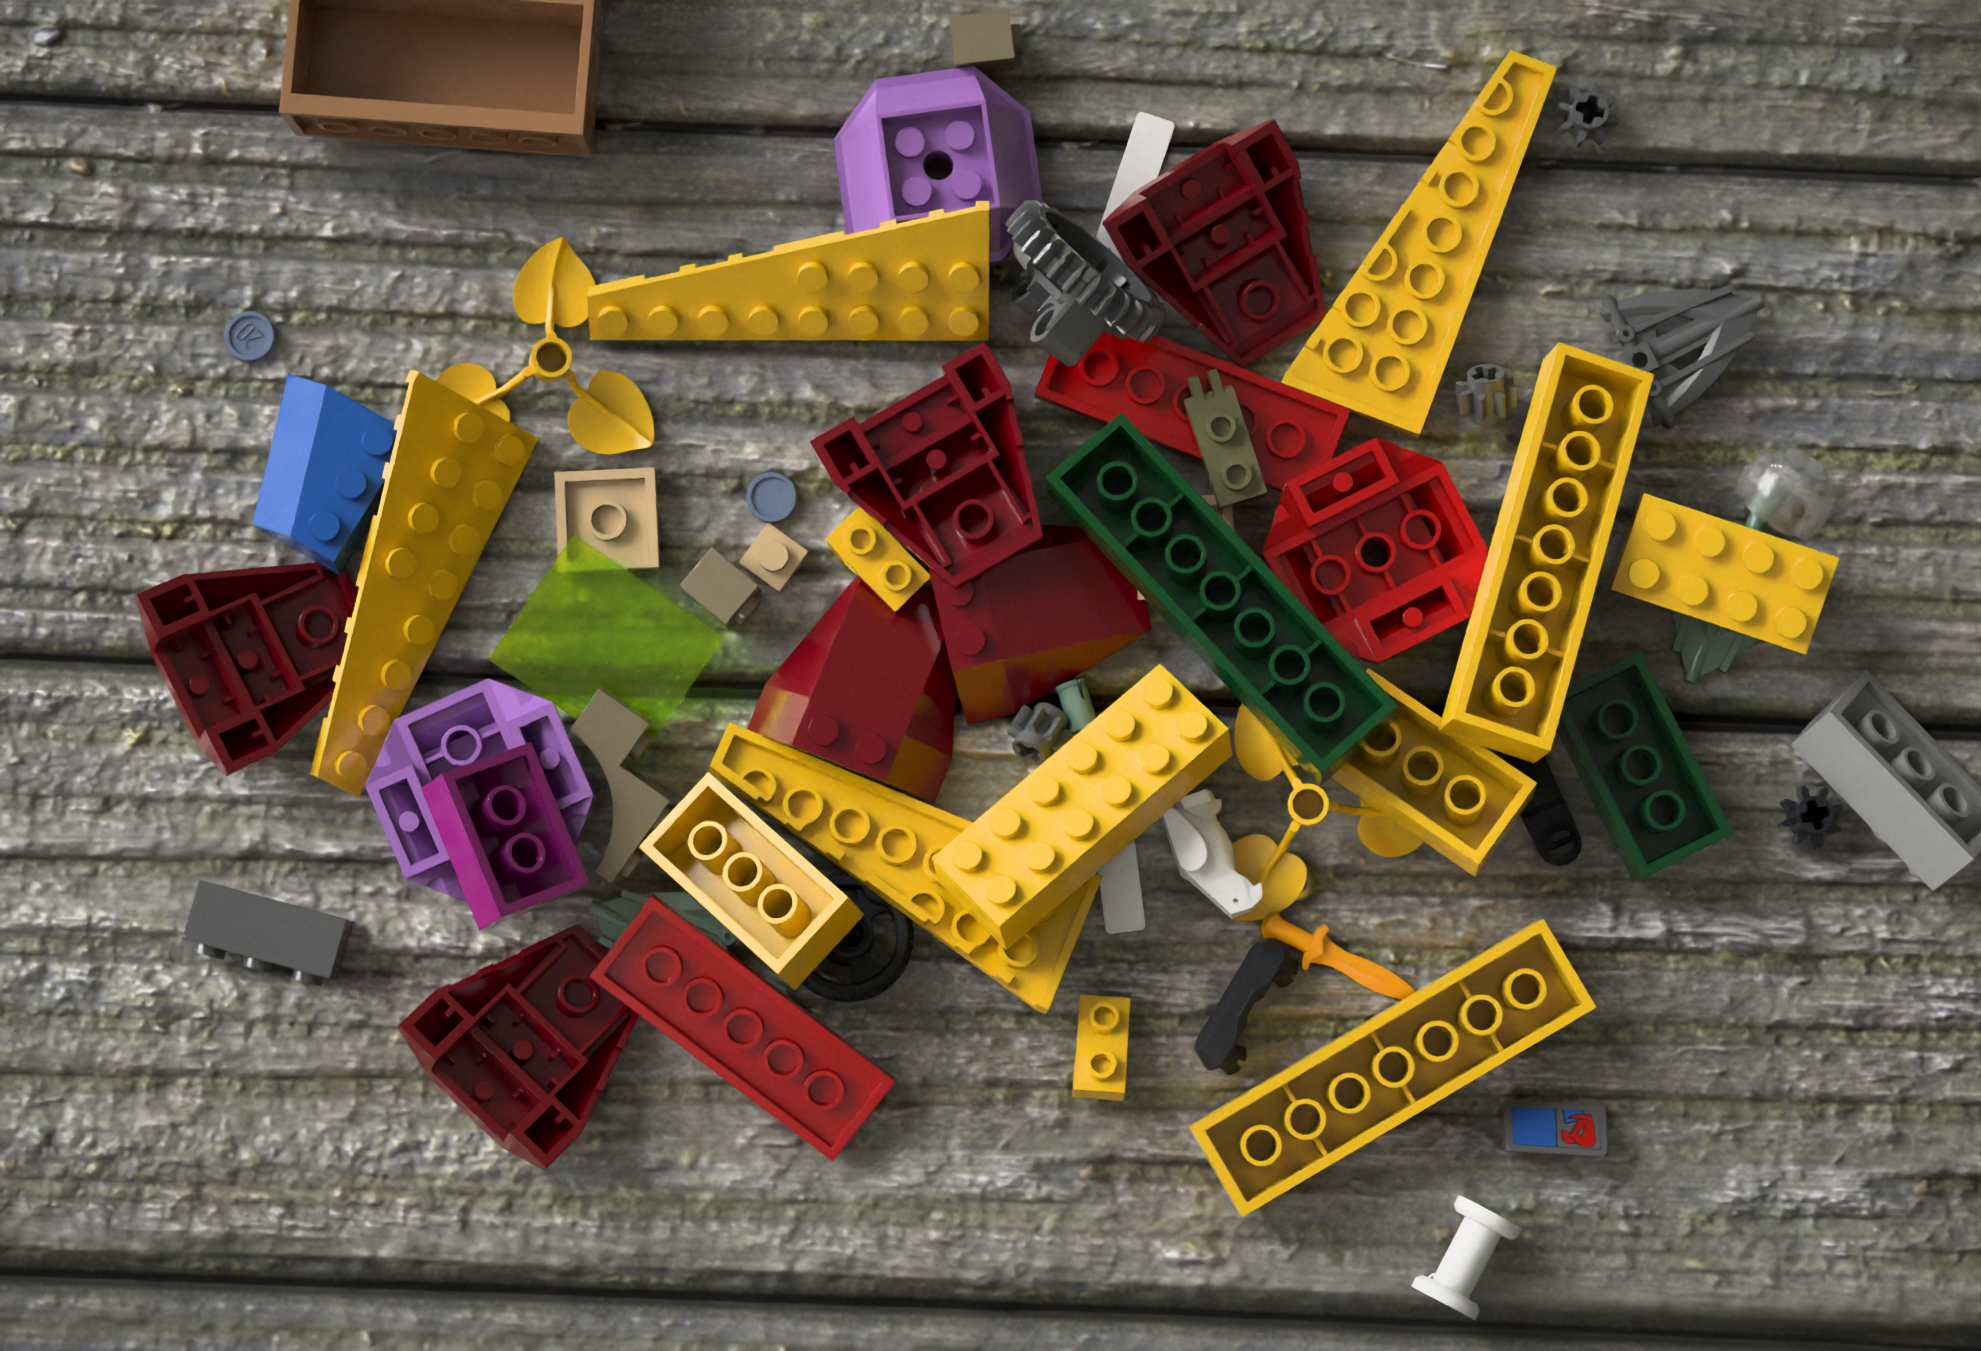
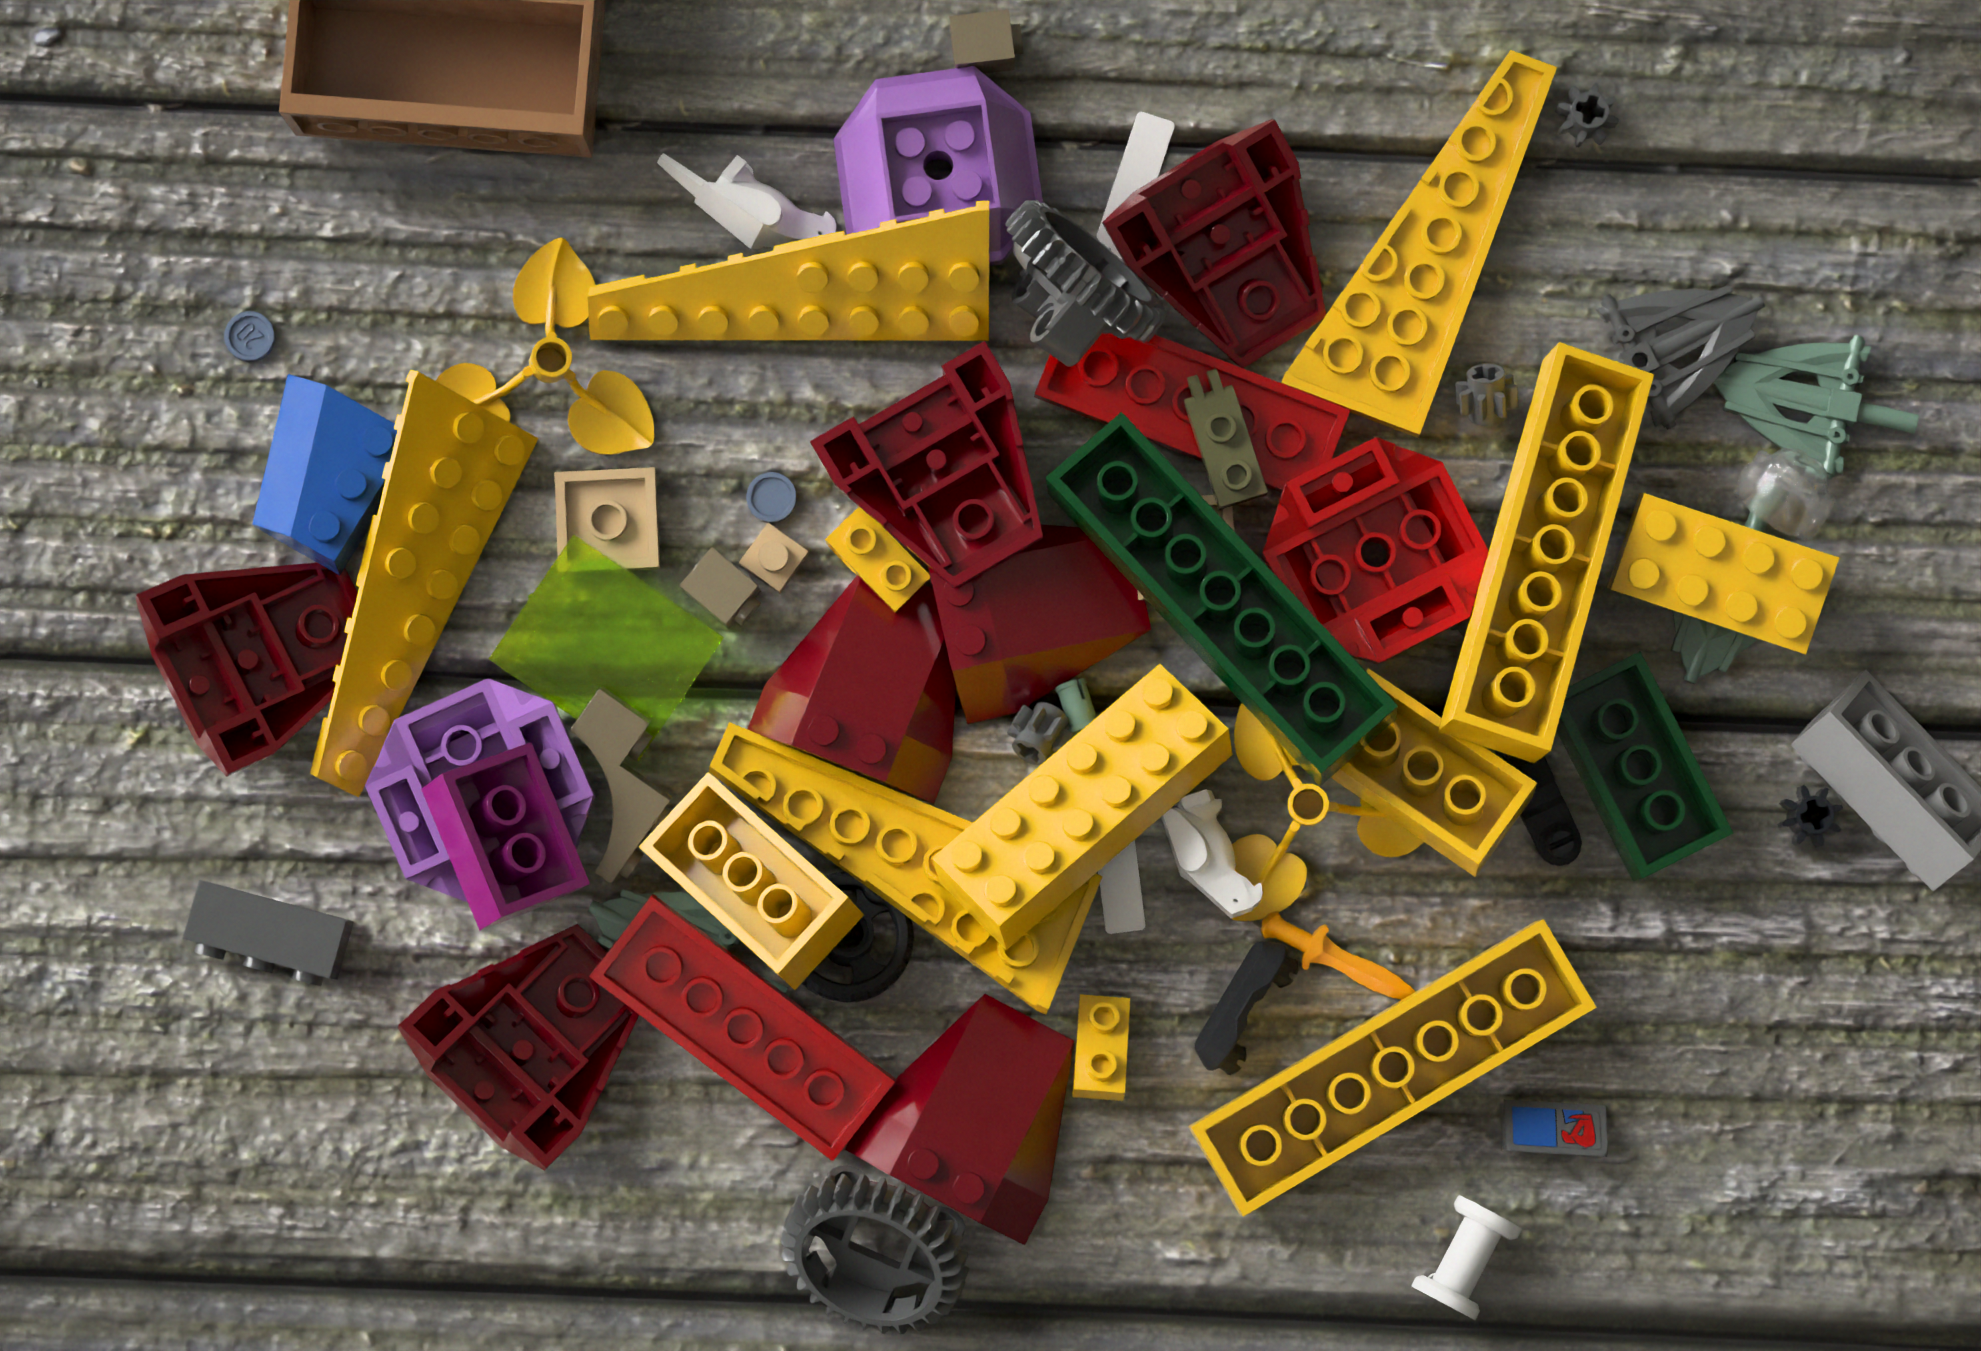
(749, 208): none -> white animal
(863, 1279): none -> dark grey piece
(977, 1118): none -> dark red wedge
(1755, 387): none -> sand green bar

